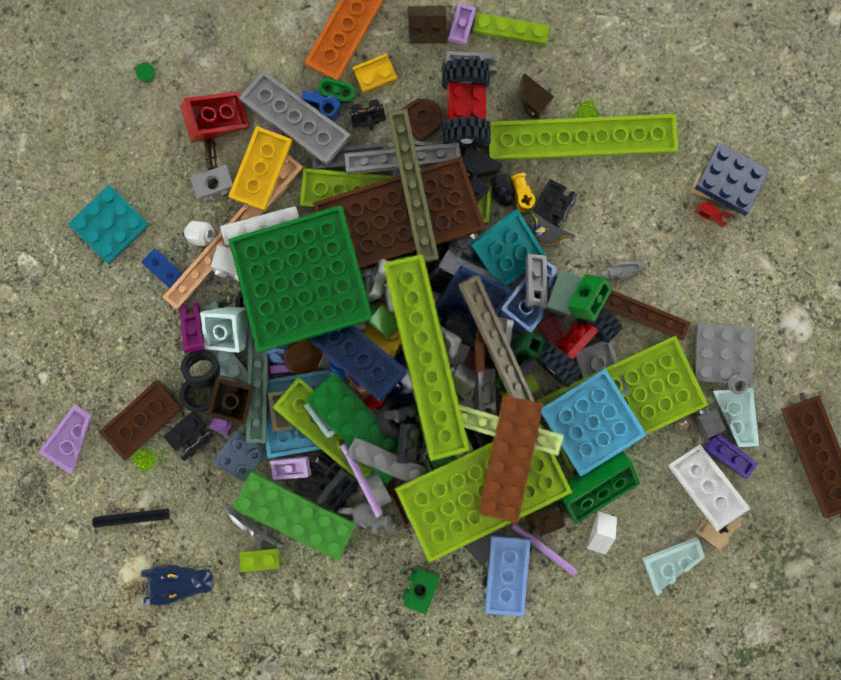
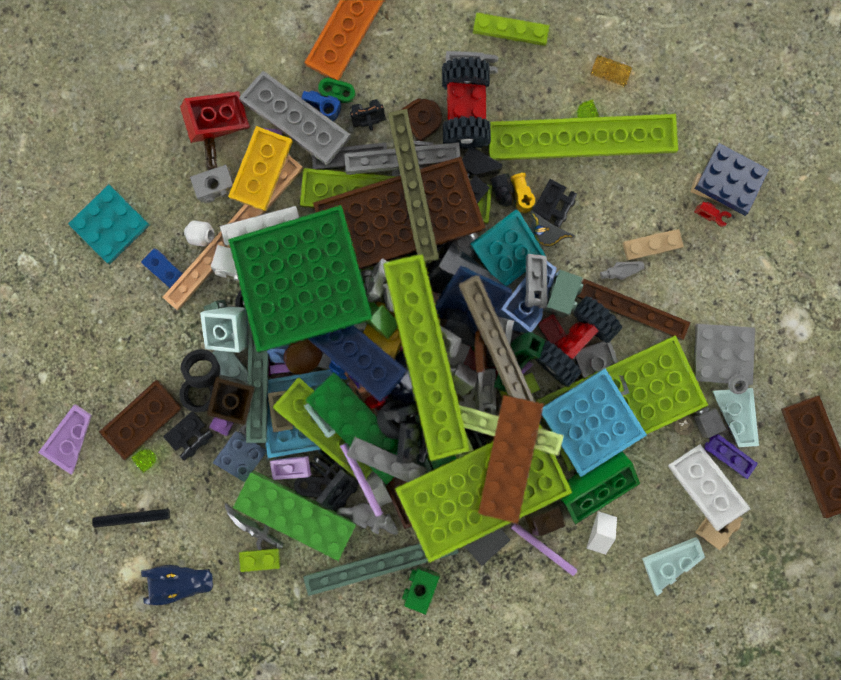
(145, 72): green tile -> none
(192, 329): magenta hinge -> none
(366, 568): none -> sand green plate
(375, 73): yellow plate -> none
(427, 24): dark brown slope -> none
(462, 24): lavender plate -> none
(507, 575): light blue tile -> none
(534, 97): dark brown slope -> none
(589, 297): green brick -> none
(611, 70): none -> clear yellow plate
(652, 244): none -> tan plate

